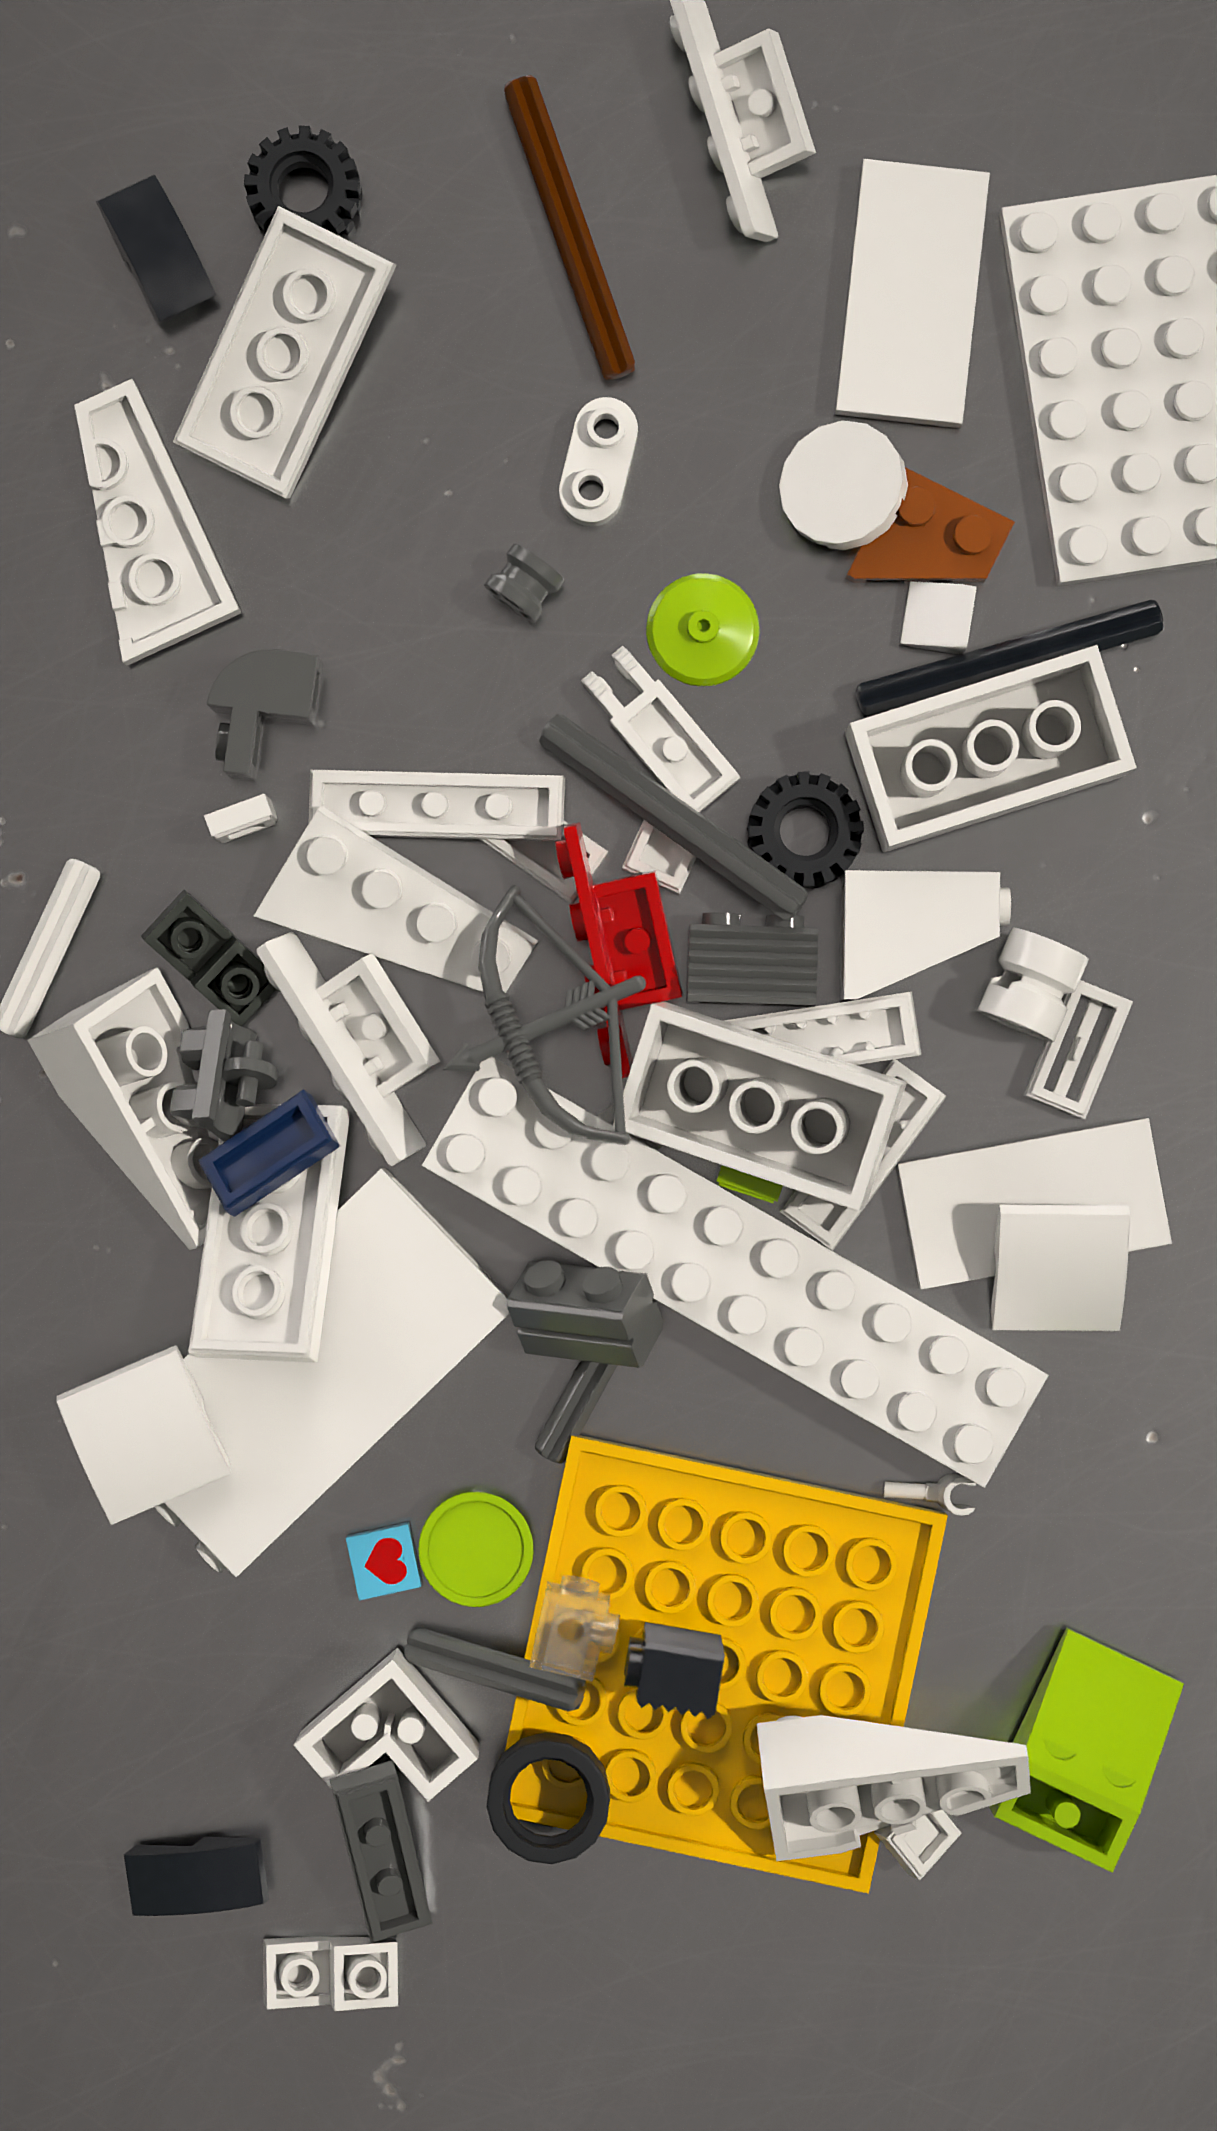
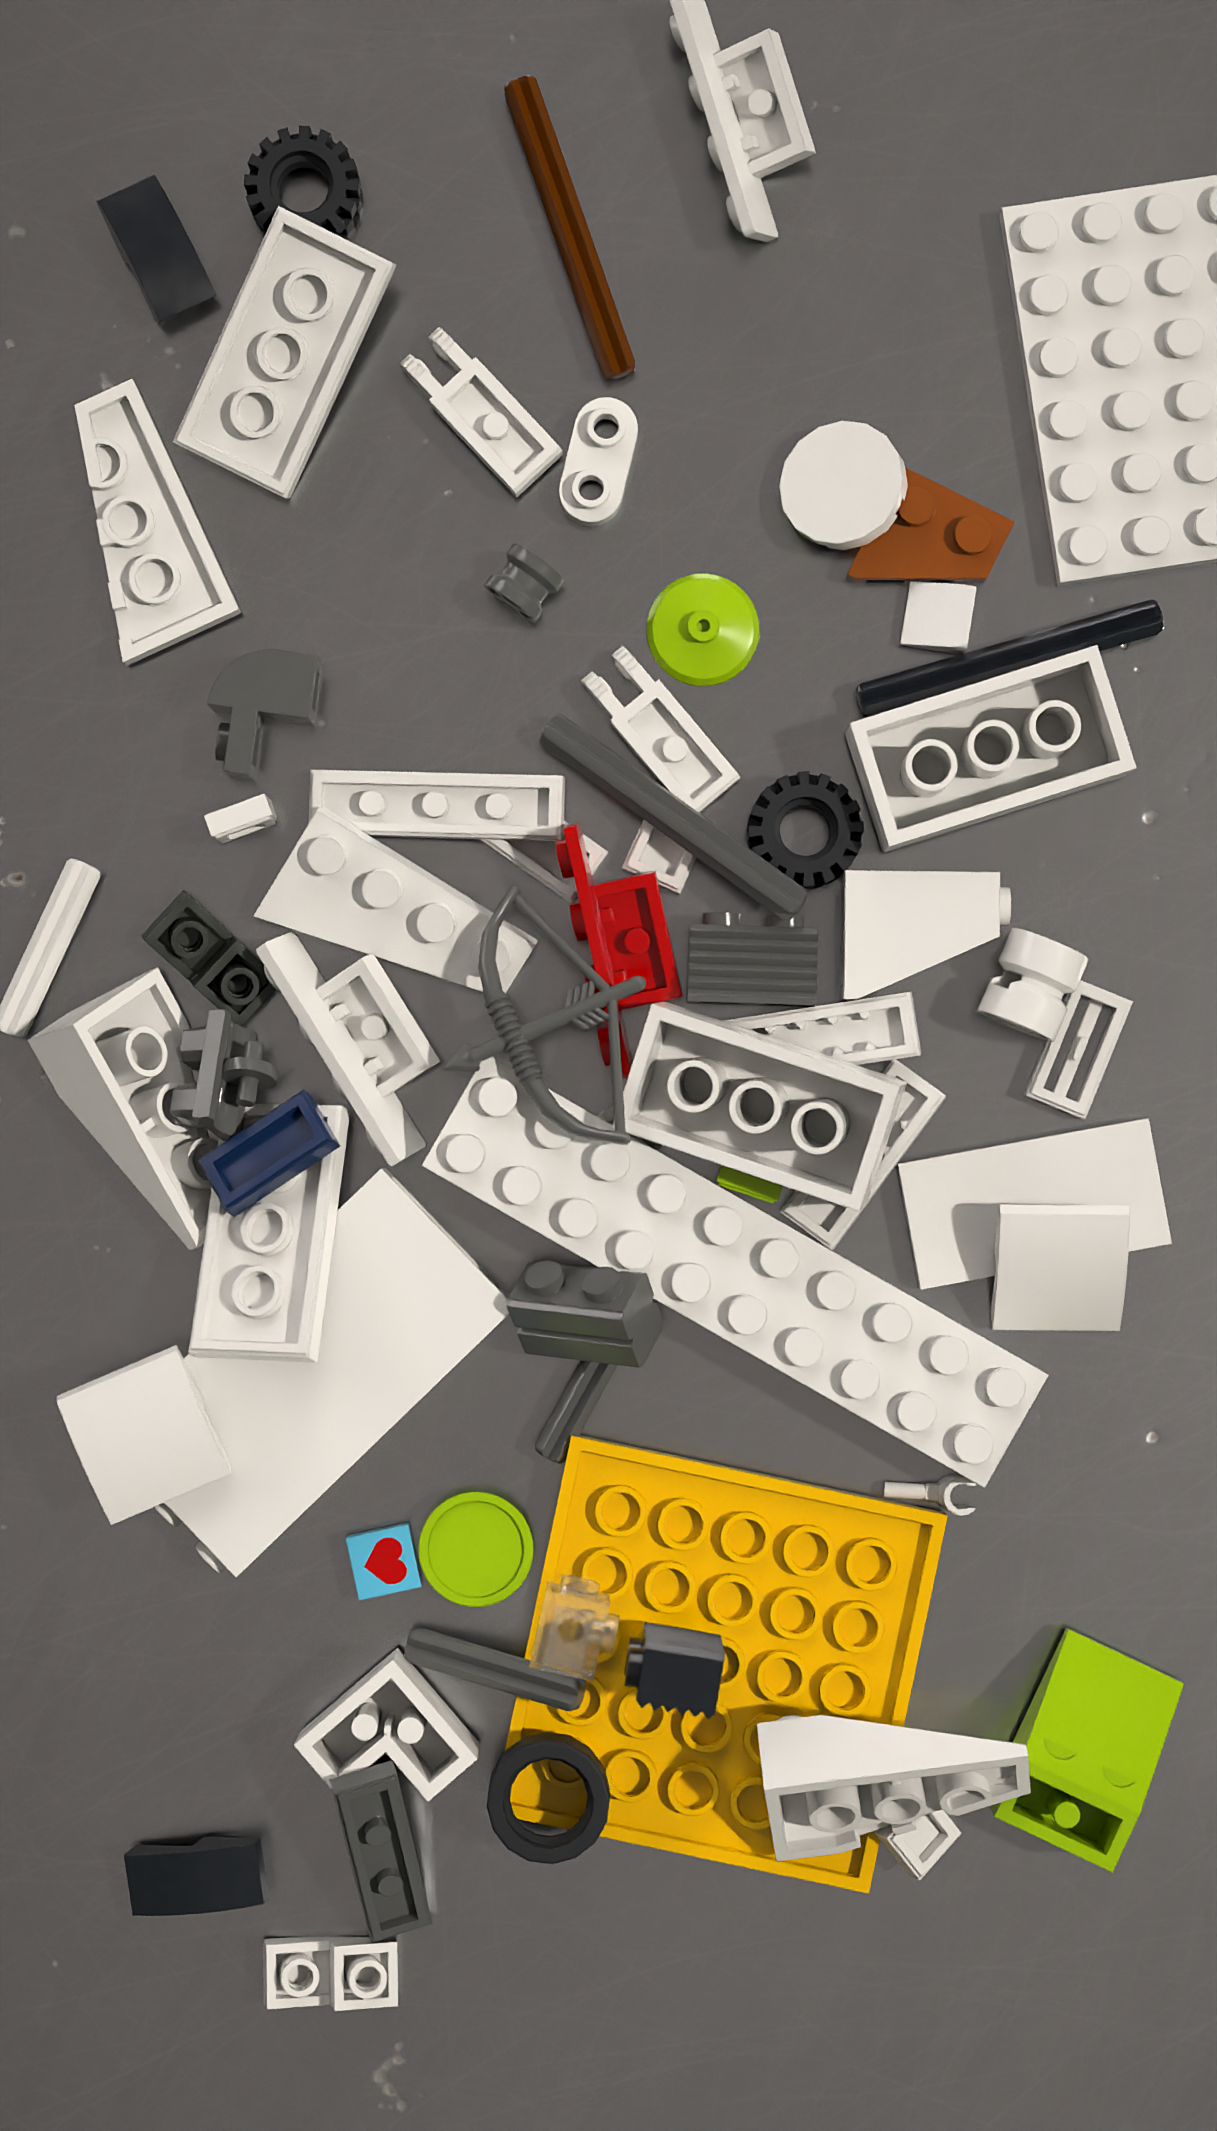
(485, 416): none -> white hinge
(912, 293): white tile -> none

